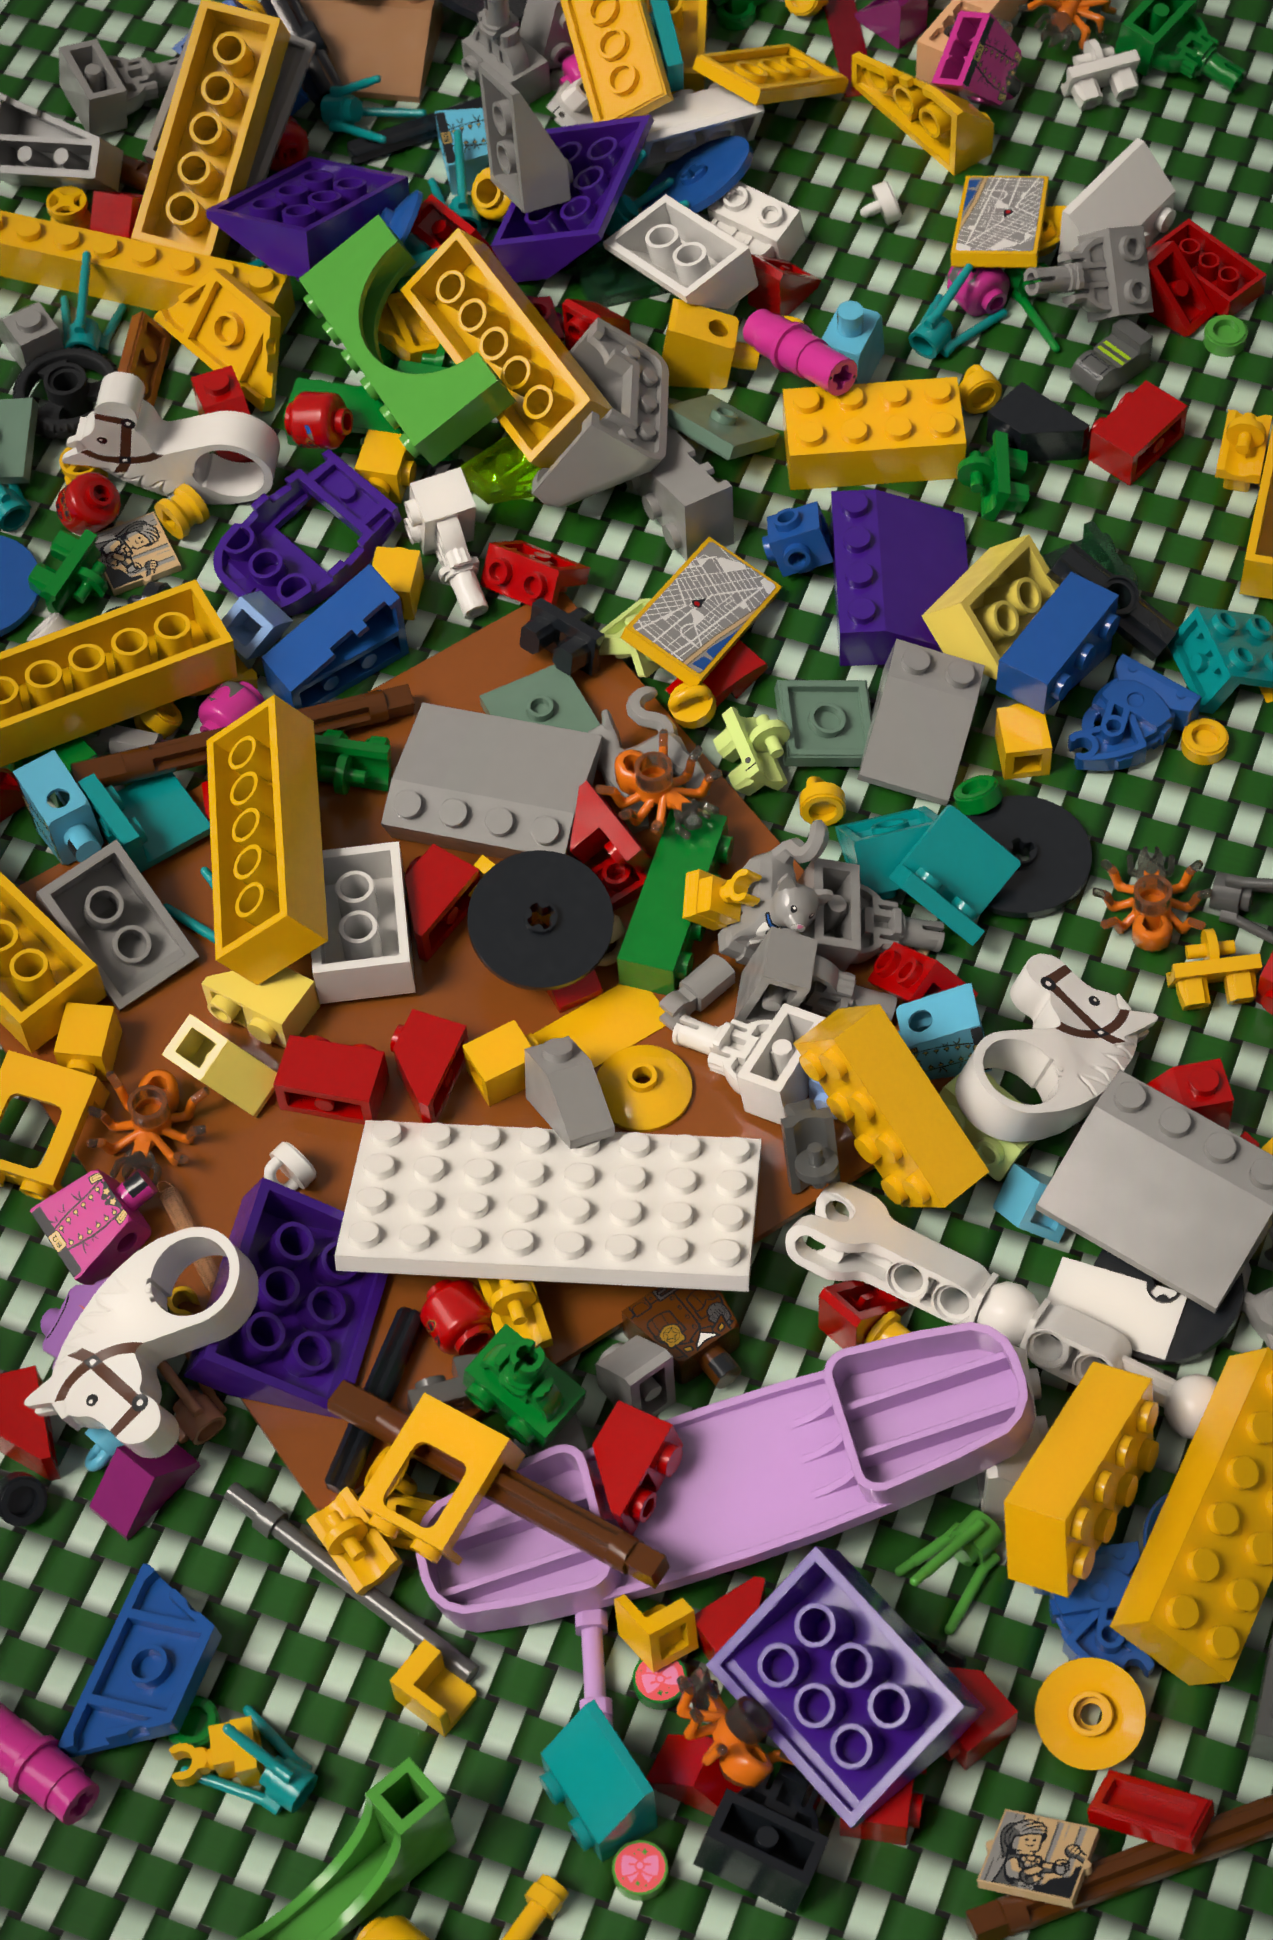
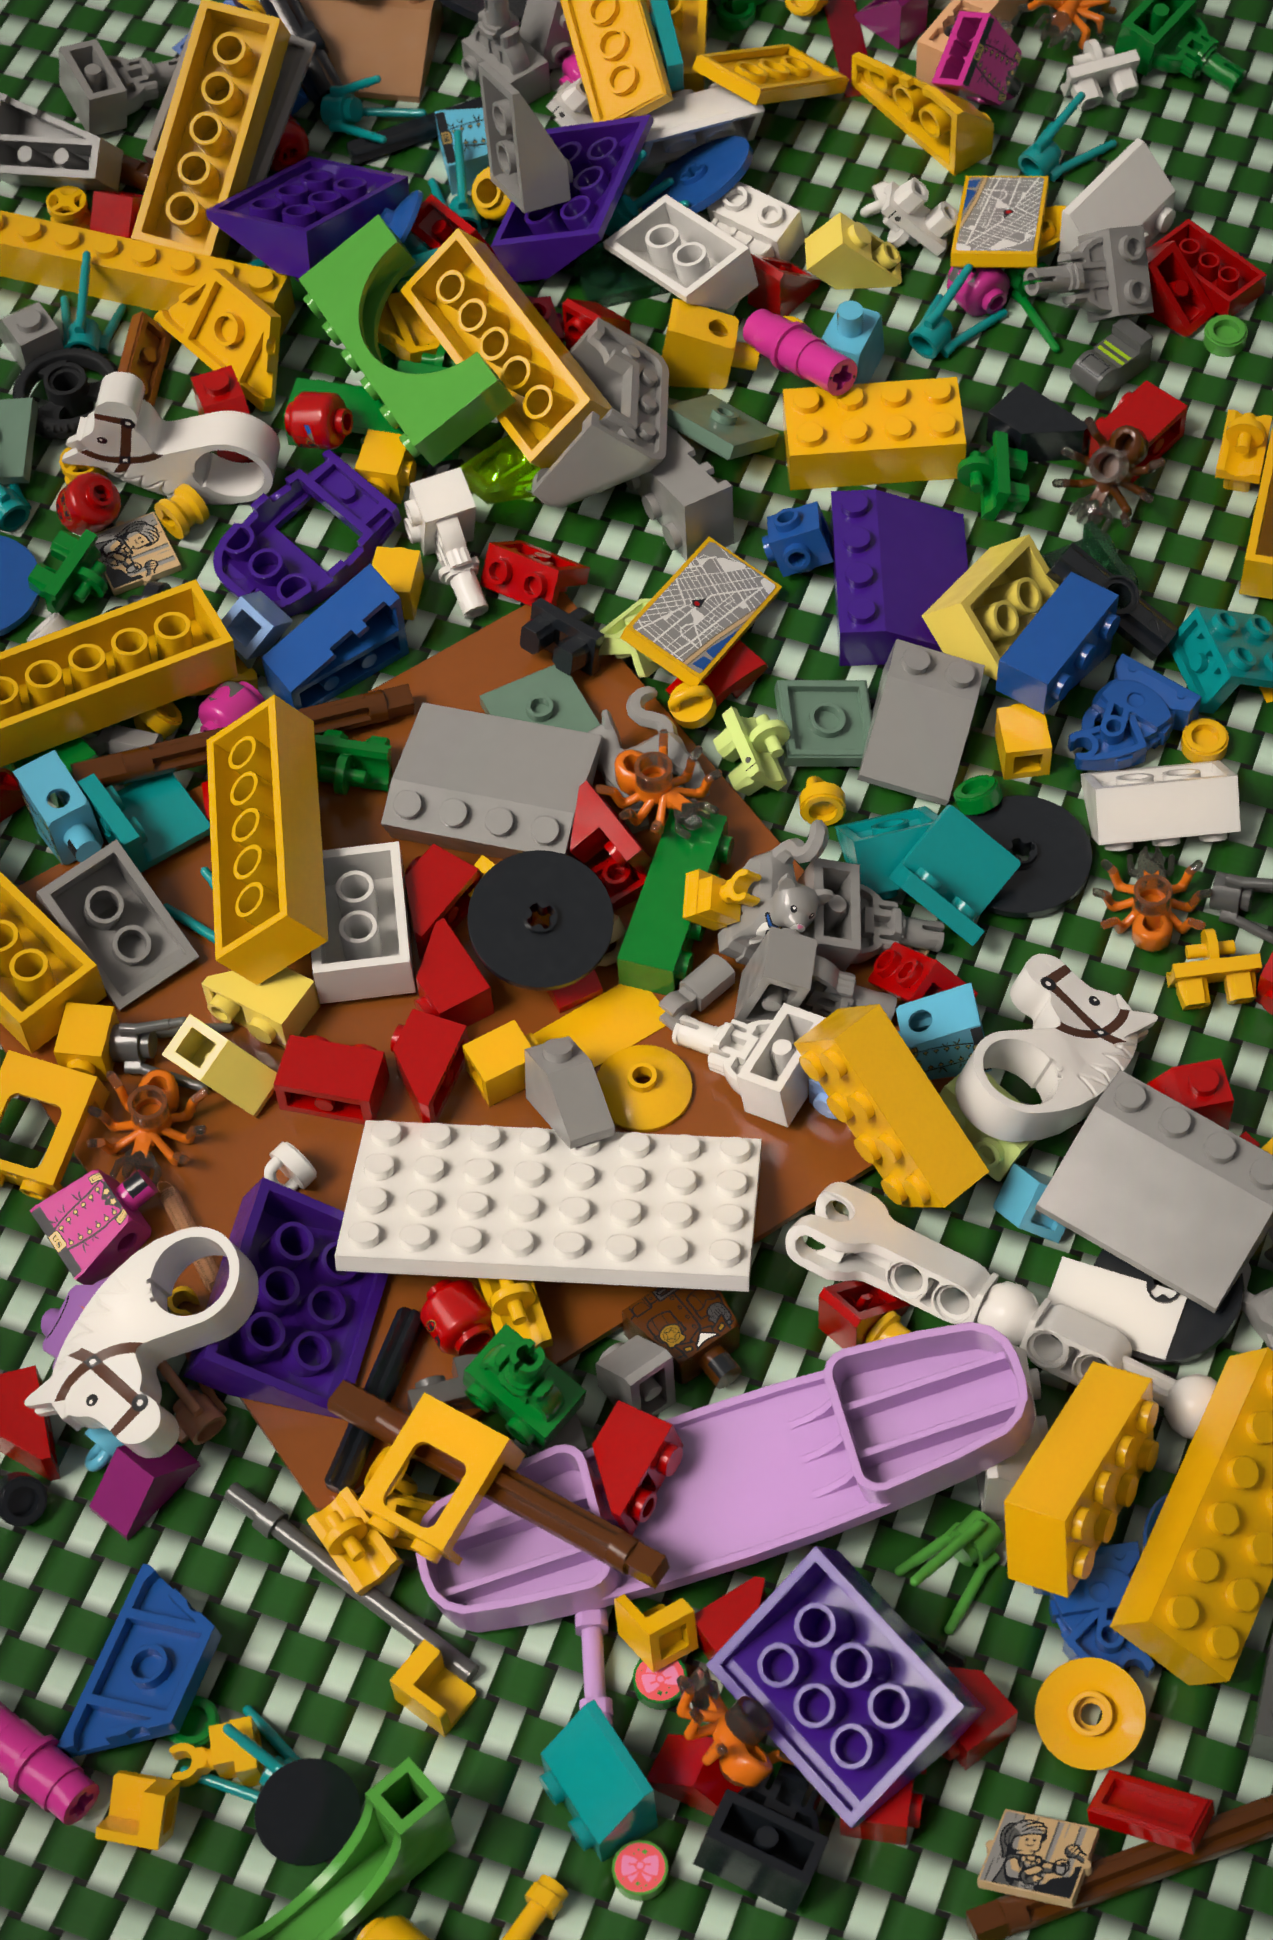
(138, 1041): none -> dark grey plant
(140, 1810): none -> yellow panel
(307, 1811): none -> black sticker
(450, 980): none -> red slope
(809, 1146): dark grey hips -> none
(851, 256): none -> light yellow slope
(913, 220): none -> white hips
(979, 390): yellow tile -> none
(1044, 153): none -> teal plant
(1110, 467): none -> animal
(1162, 804): none -> white slope

